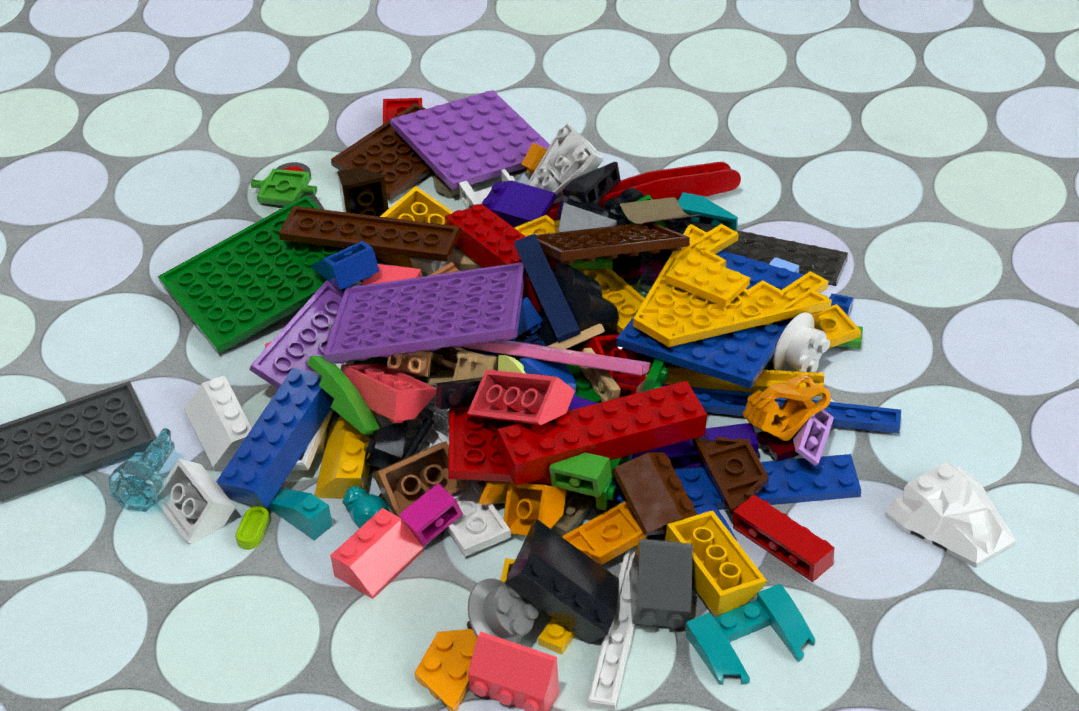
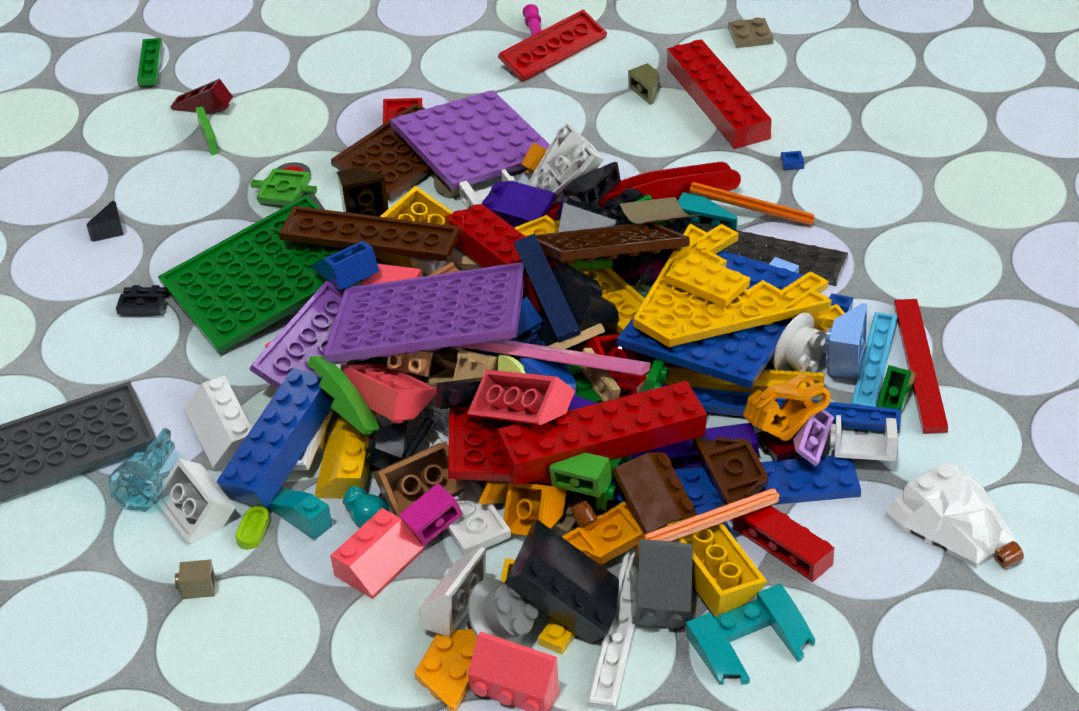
(105, 224): none -> black slope
(142, 300): none -> black plate
(149, 62): none -> green plate
(196, 579): none -> dark tan brick
(207, 130): none -> bright green tile
(210, 96): none -> dark red slope
(449, 599): none -> white slope
(532, 18): none -> dark pink pin
(552, 45): none -> red tile
(583, 513): none -> dark orange hose
(644, 82): none -> olive slope
(714, 516): none -> orange axle
(719, 94): none -> red brick
(750, 32): none -> dark tan plate
(752, 204): none -> orange axle
(792, 160): none -> blue tile
(847, 343): none -> light blue slope
(865, 446): none -> white panel
(874, 360): none -> medium azure tile
(896, 388): none -> green slope
(919, 360): none -> red tile
(1009, 554): none -> dark orange hose

